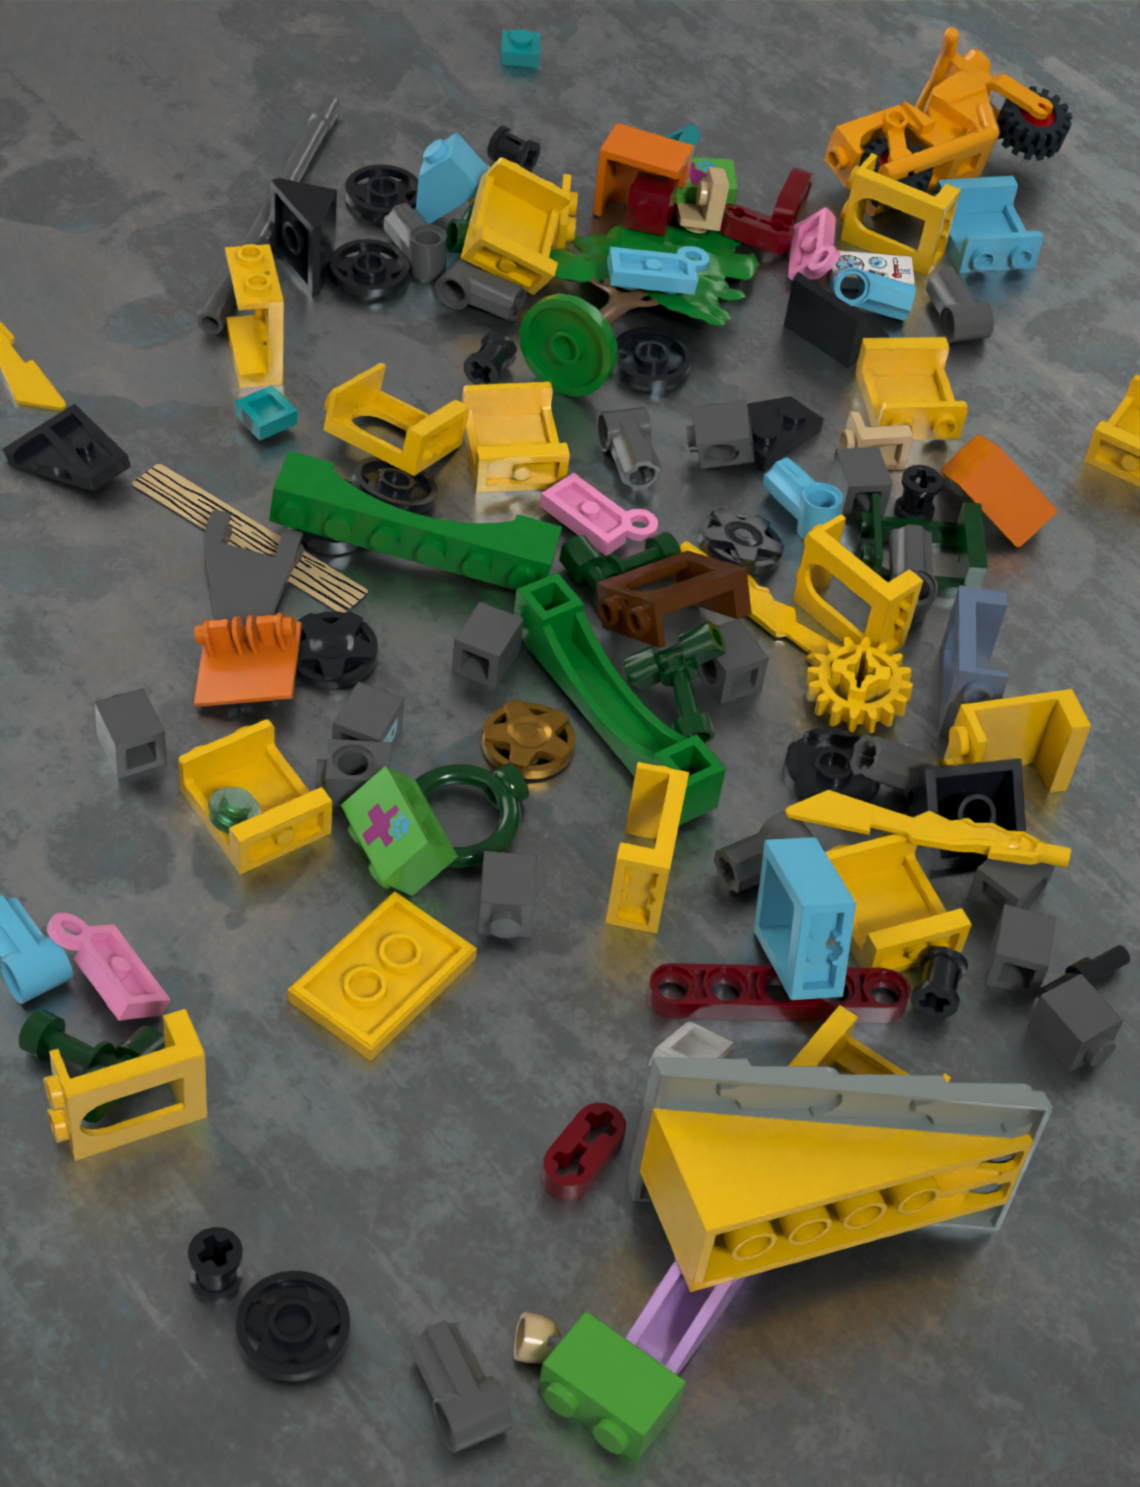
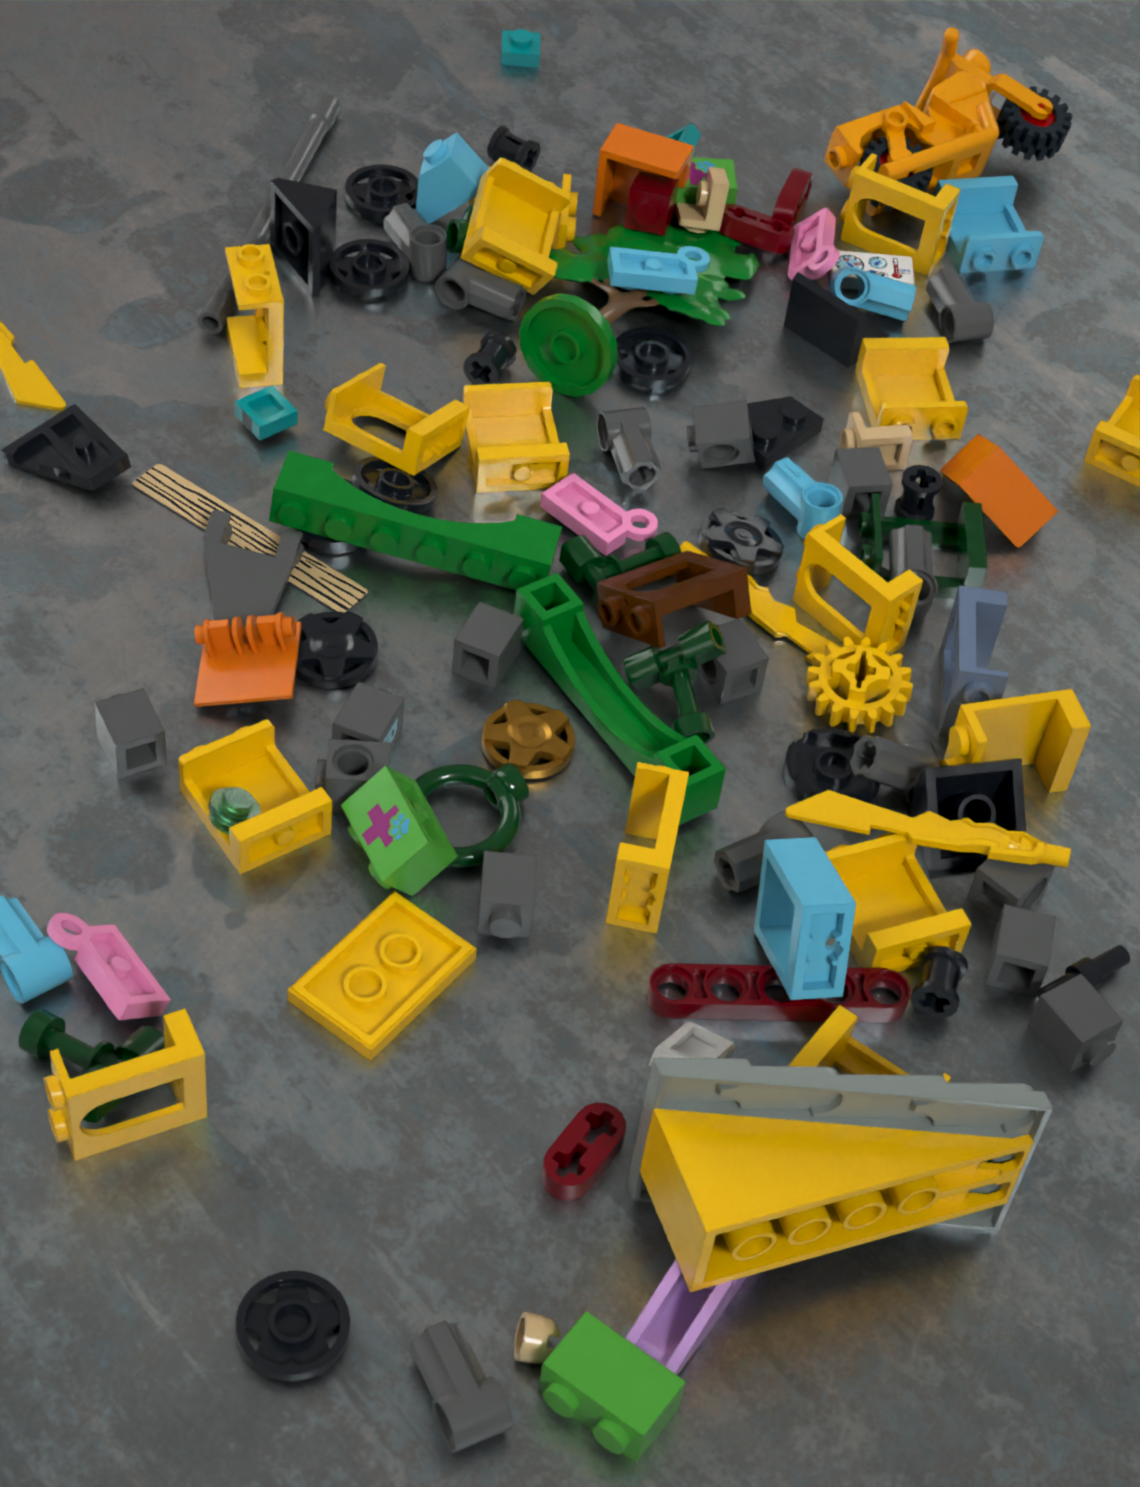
(216, 1266): black bush -> none

